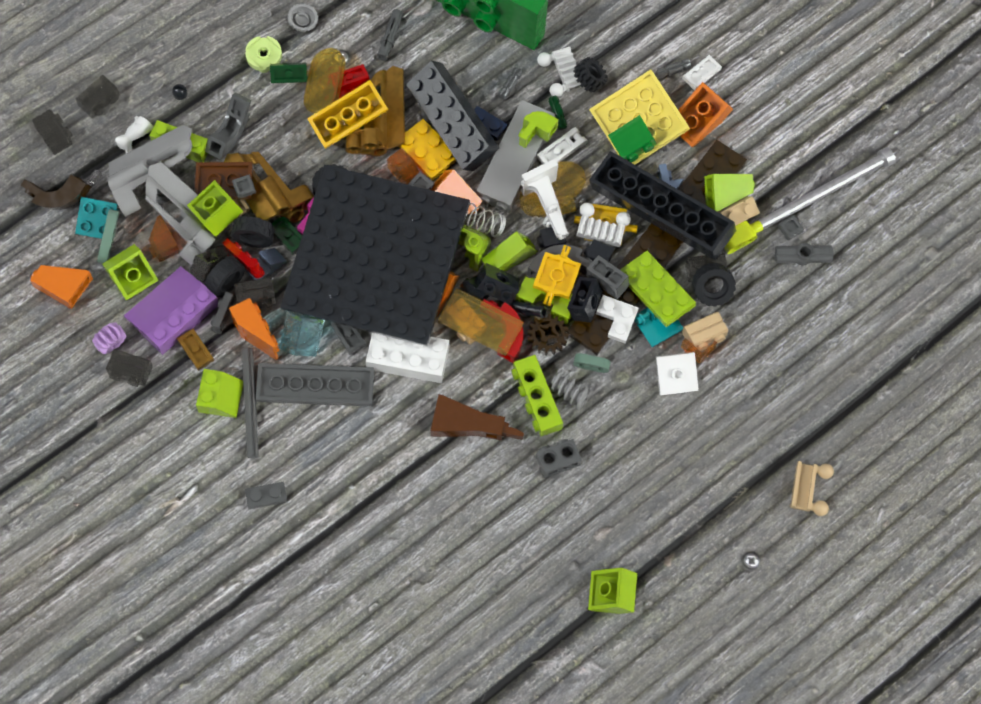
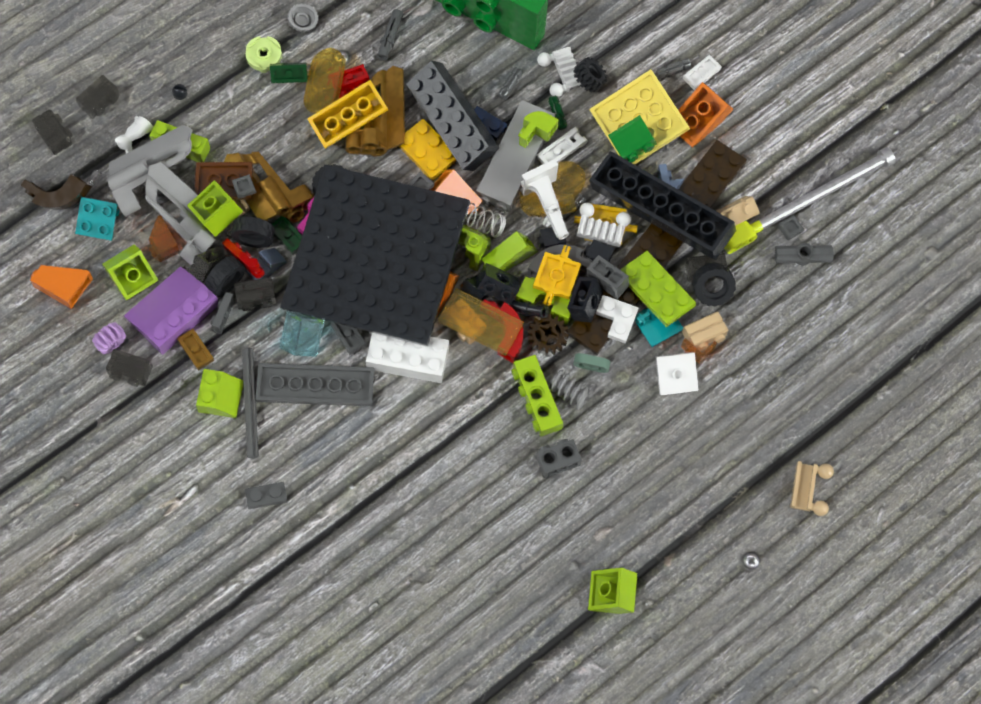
(108, 236): sand green beam -> none
(231, 129): dark grey arch -> none
(253, 327): orange slope -> none
(402, 166): clear orange slope -> none
(458, 420): reddish brown piece -> none
(727, 189): lime slope -> none

